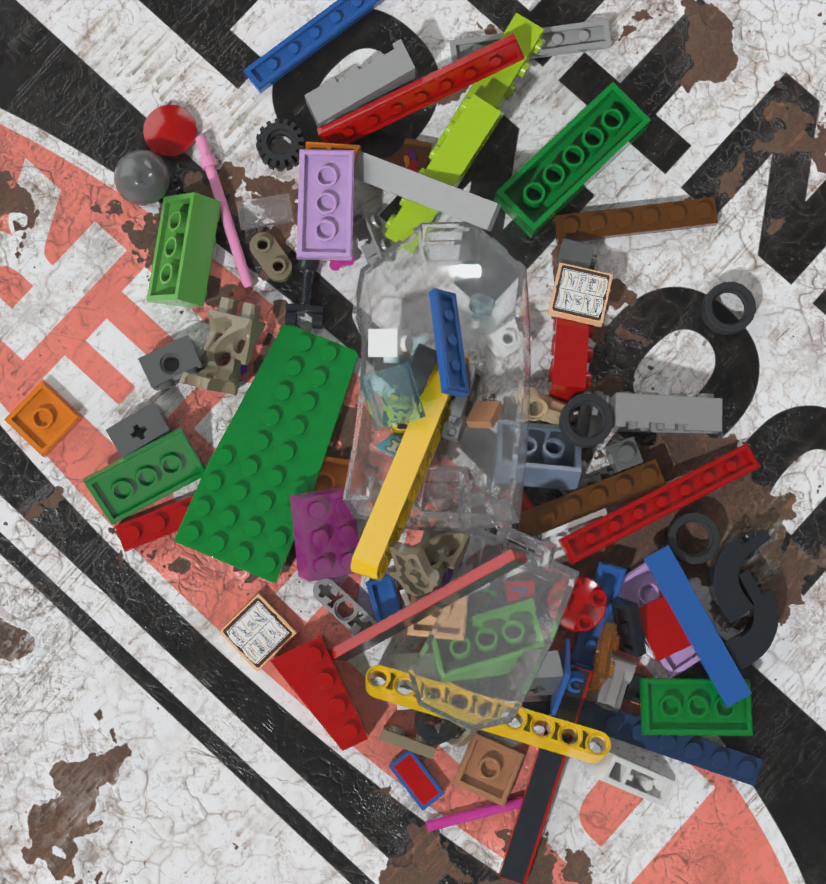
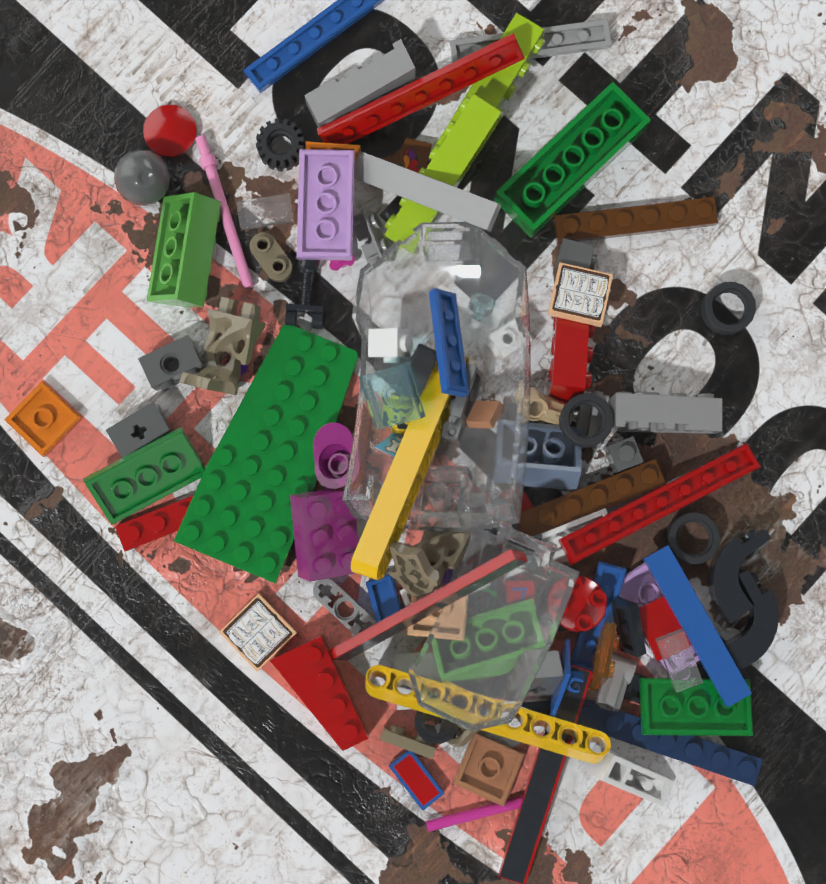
(332, 454): none -> magenta piece
(679, 660): none -> clear plate

